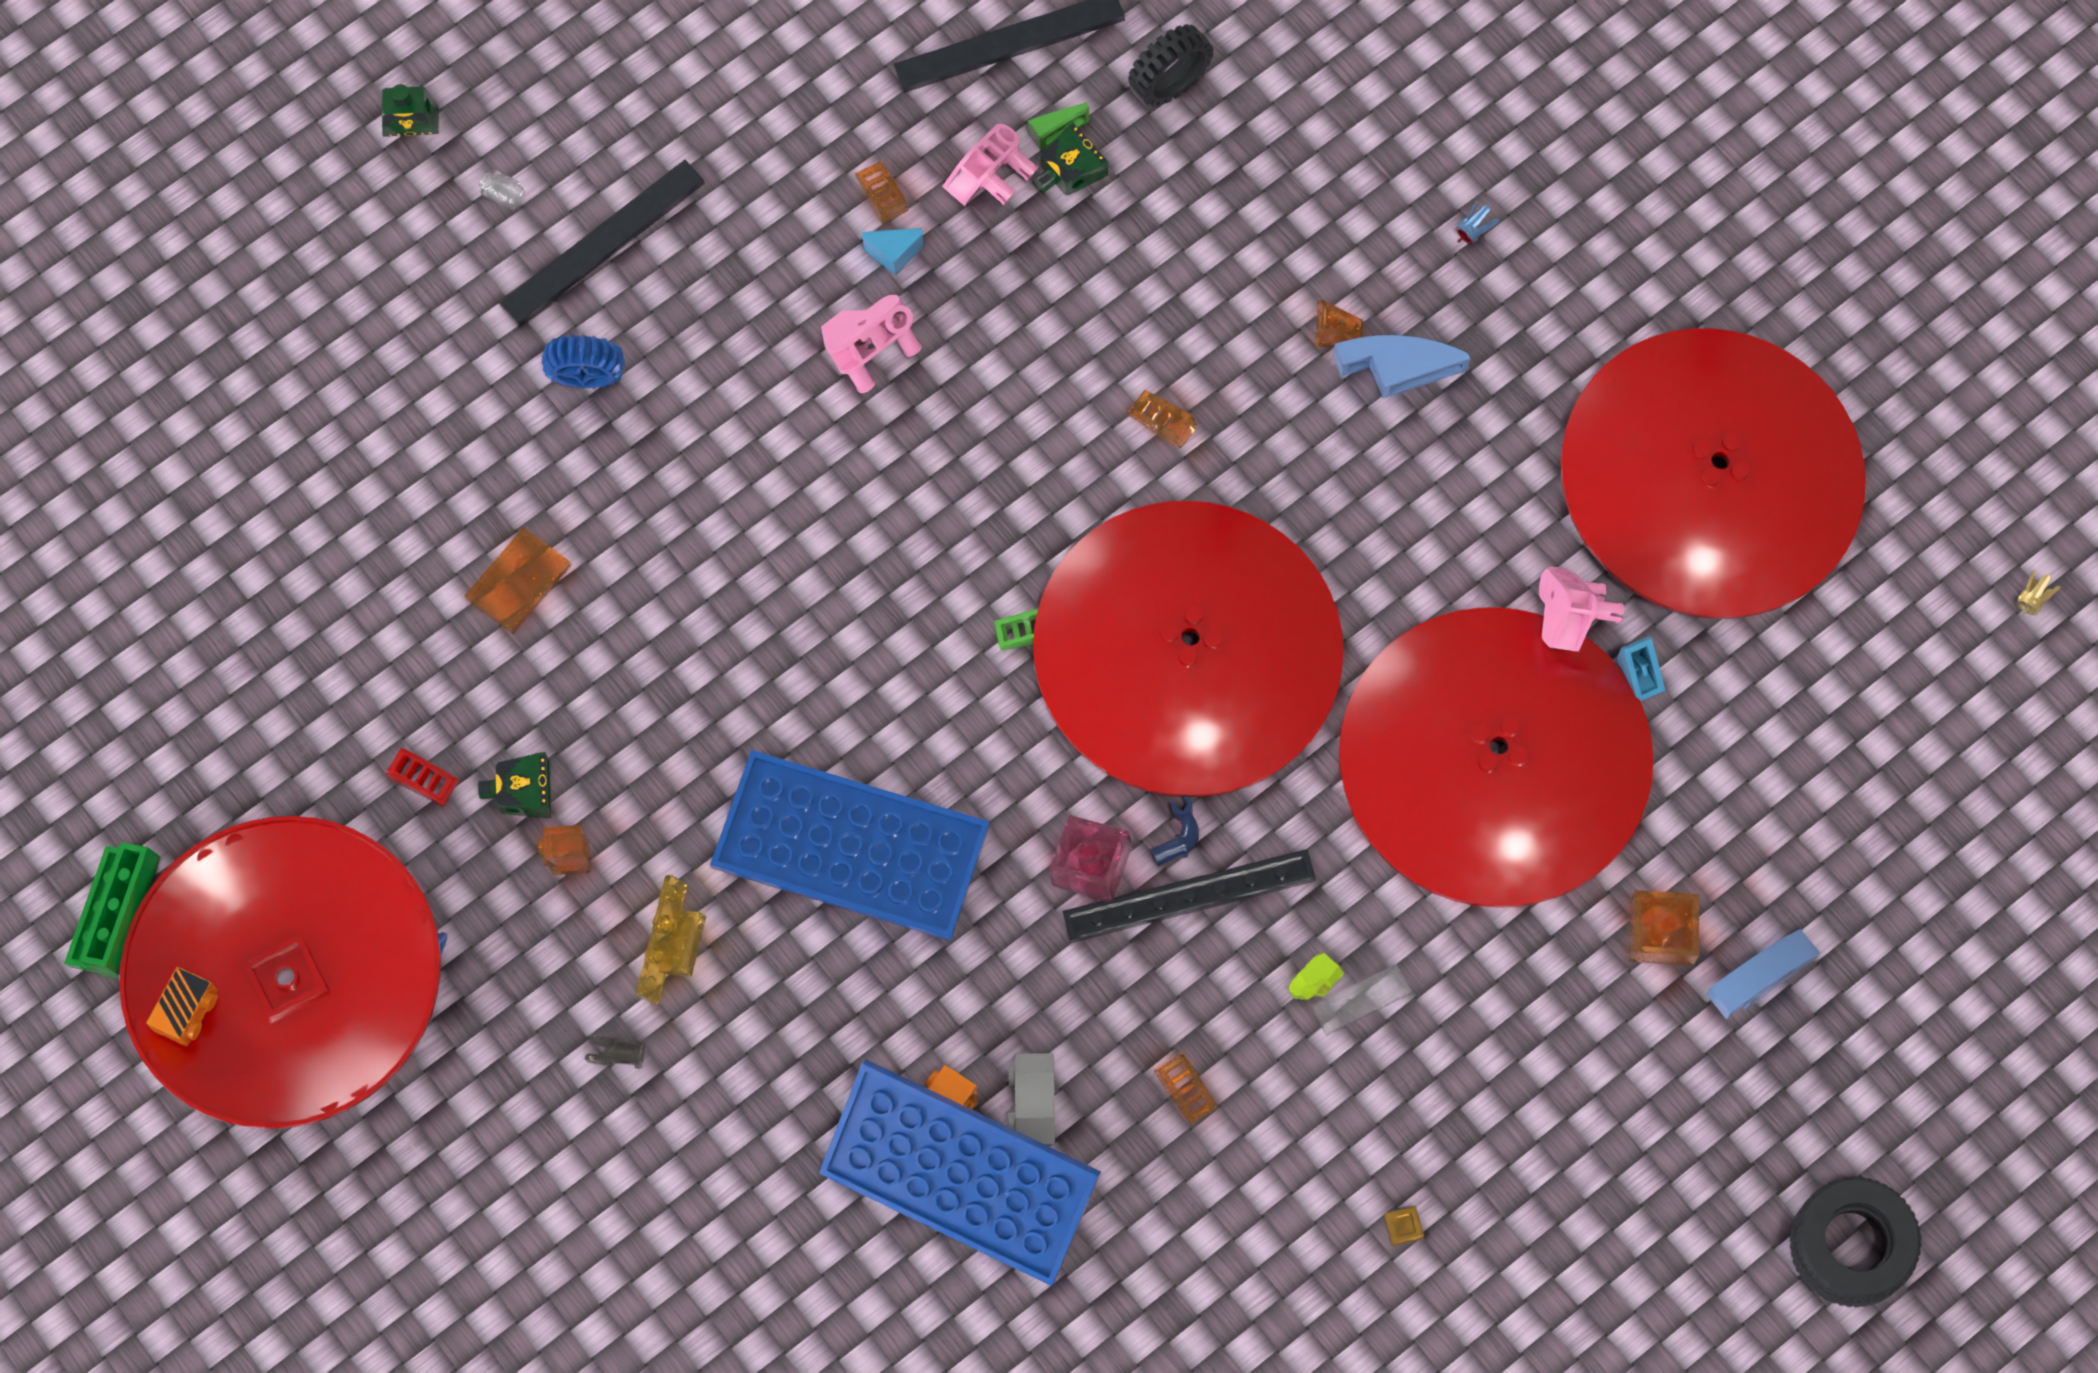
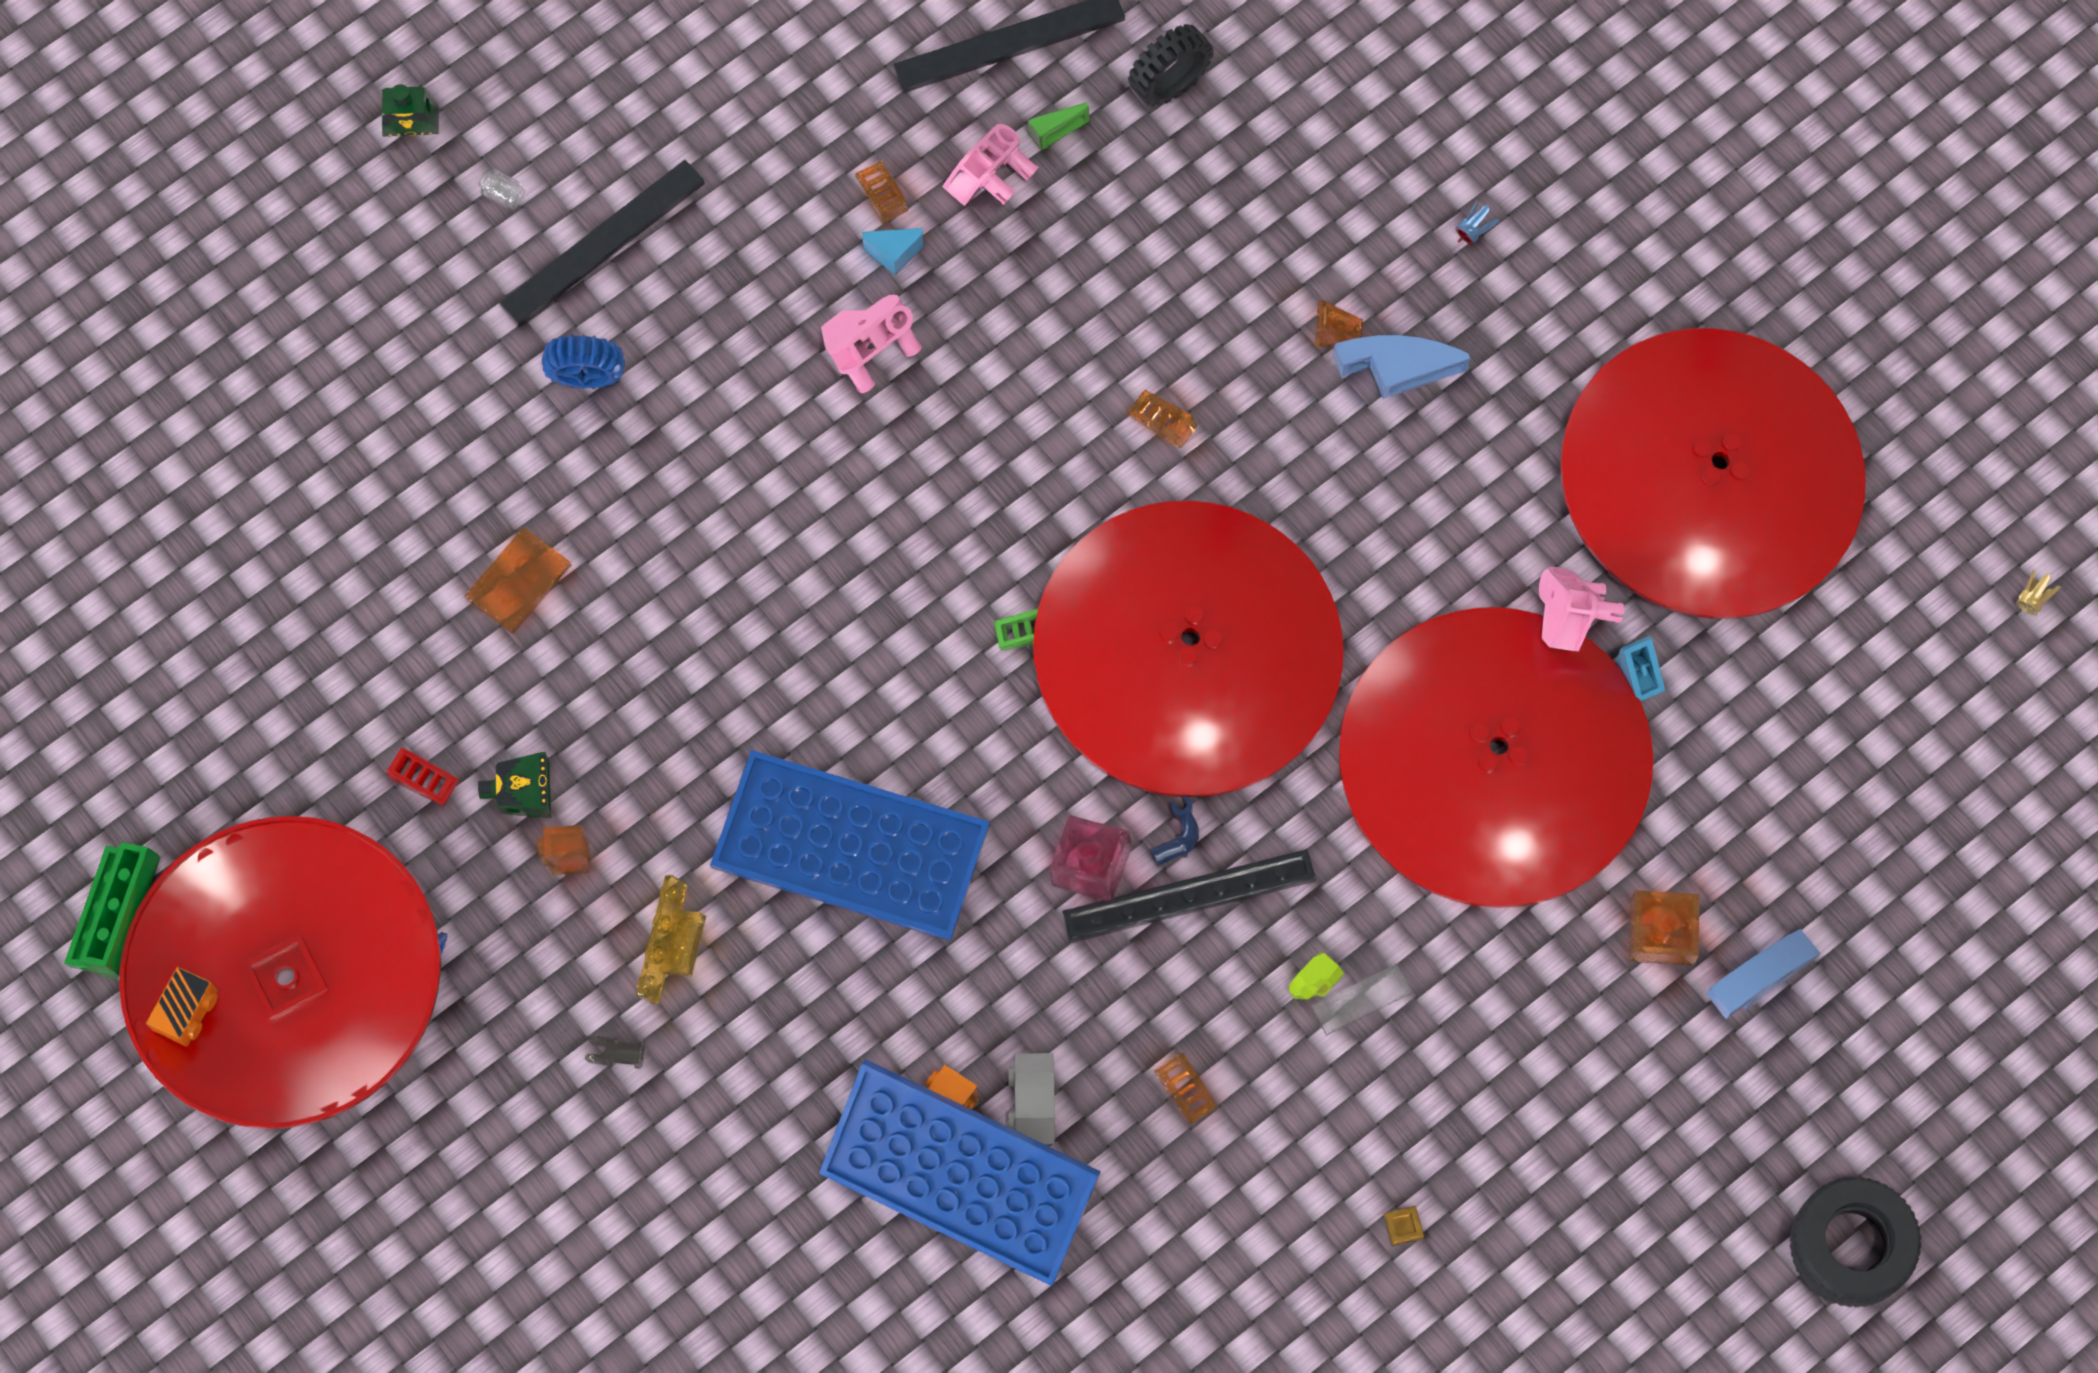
(1070, 163): dark green torso -> none

